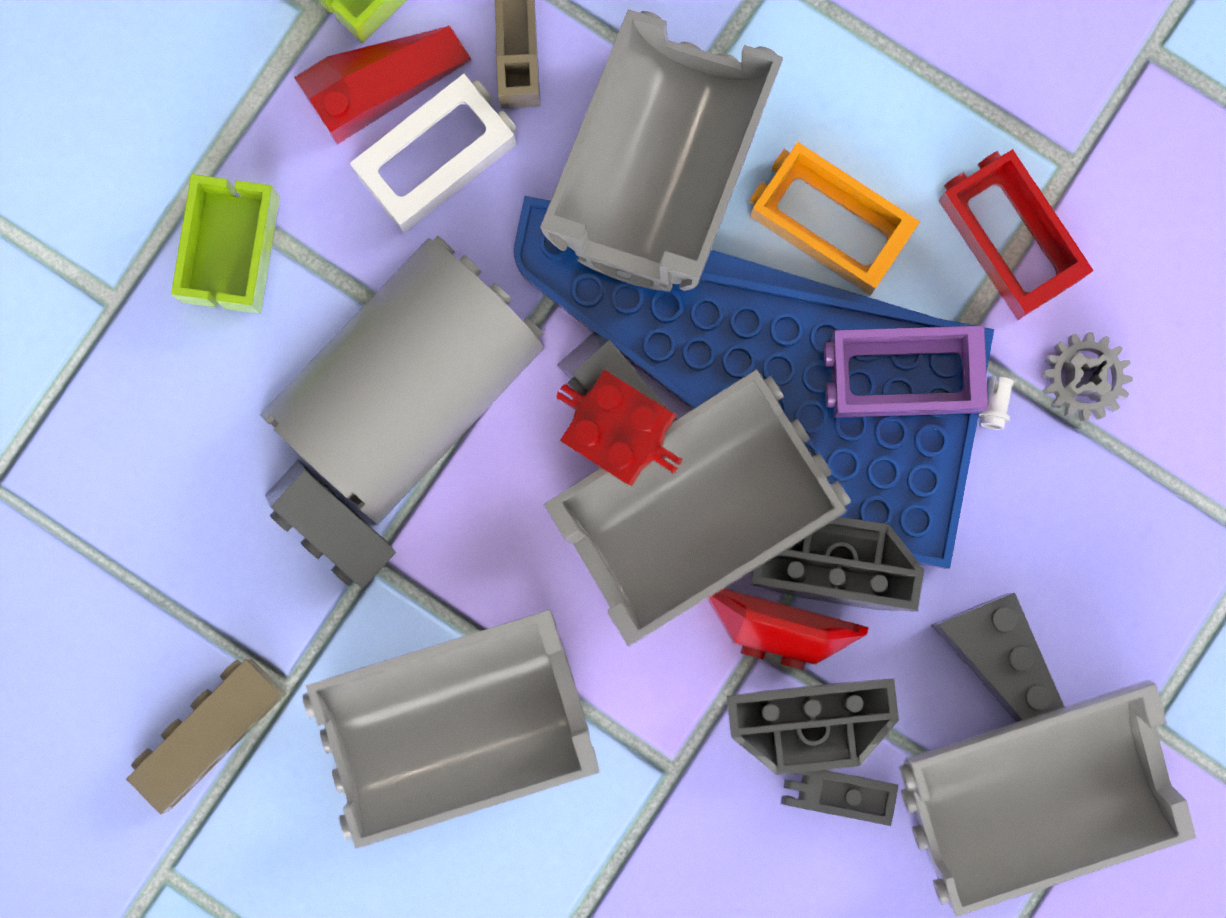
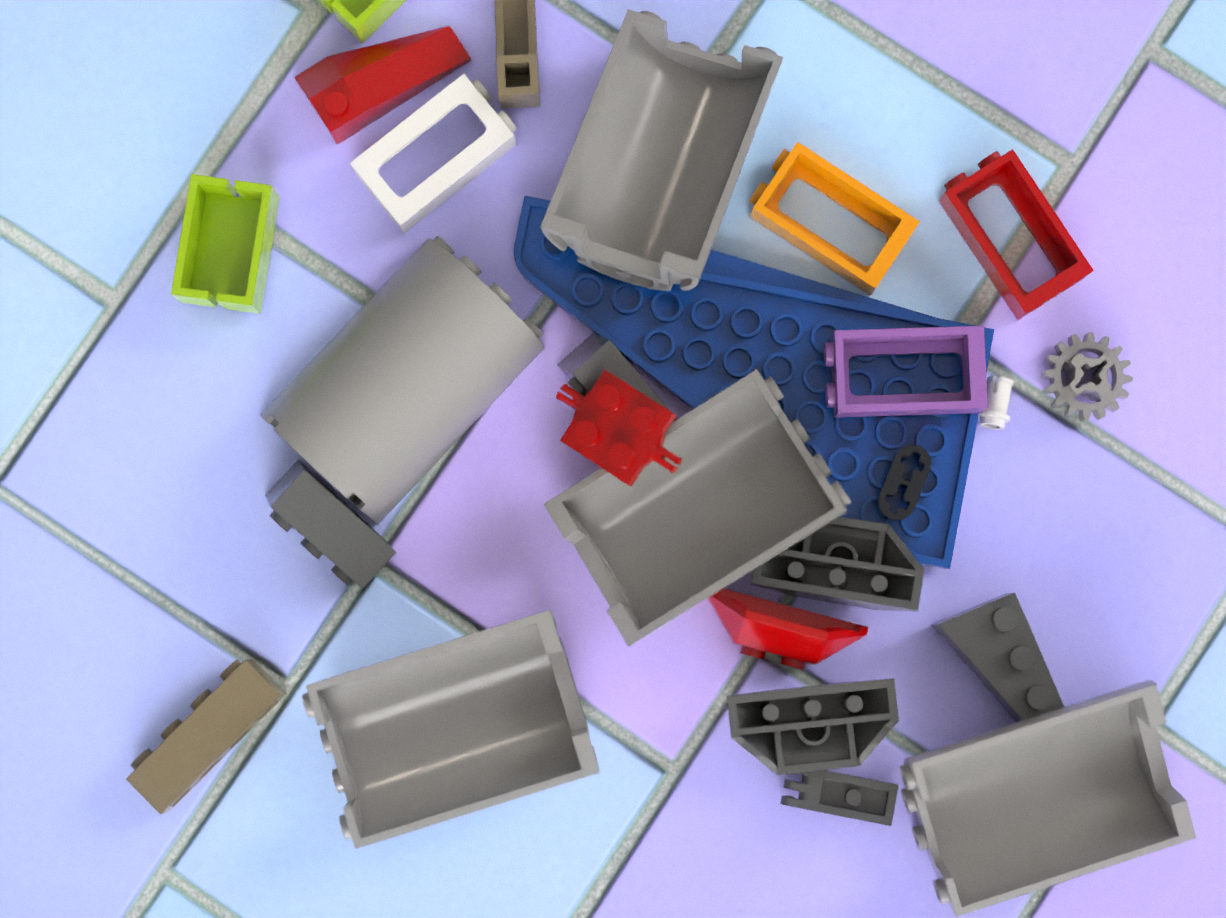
(913, 487): none -> black beam

